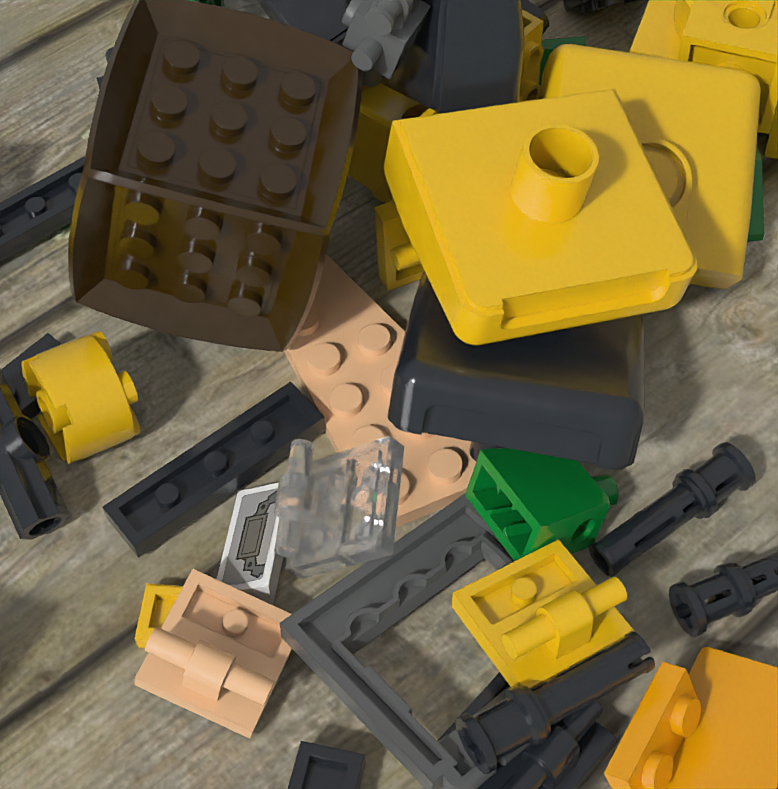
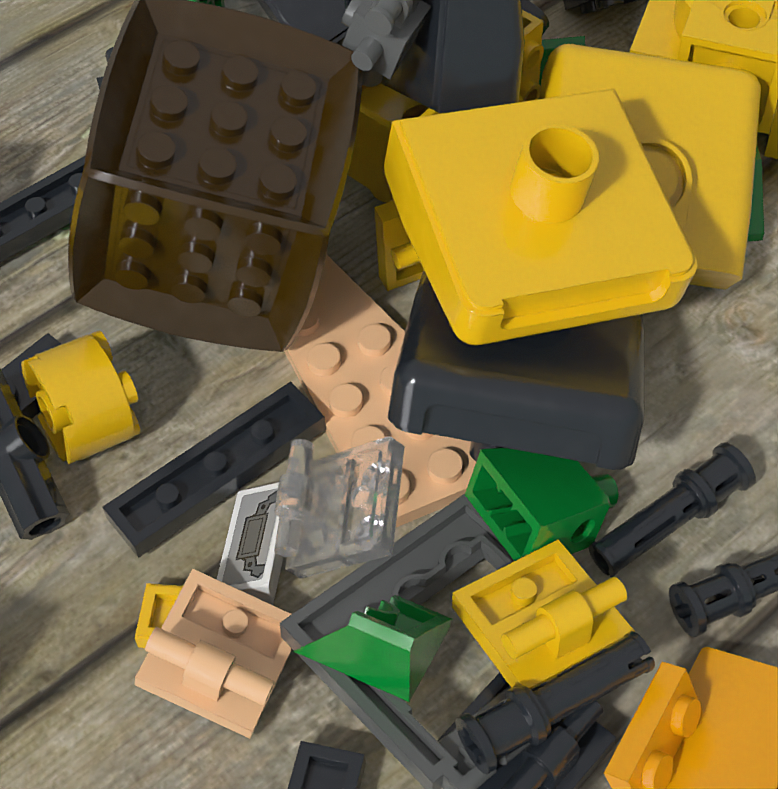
(384, 646): none -> green slope

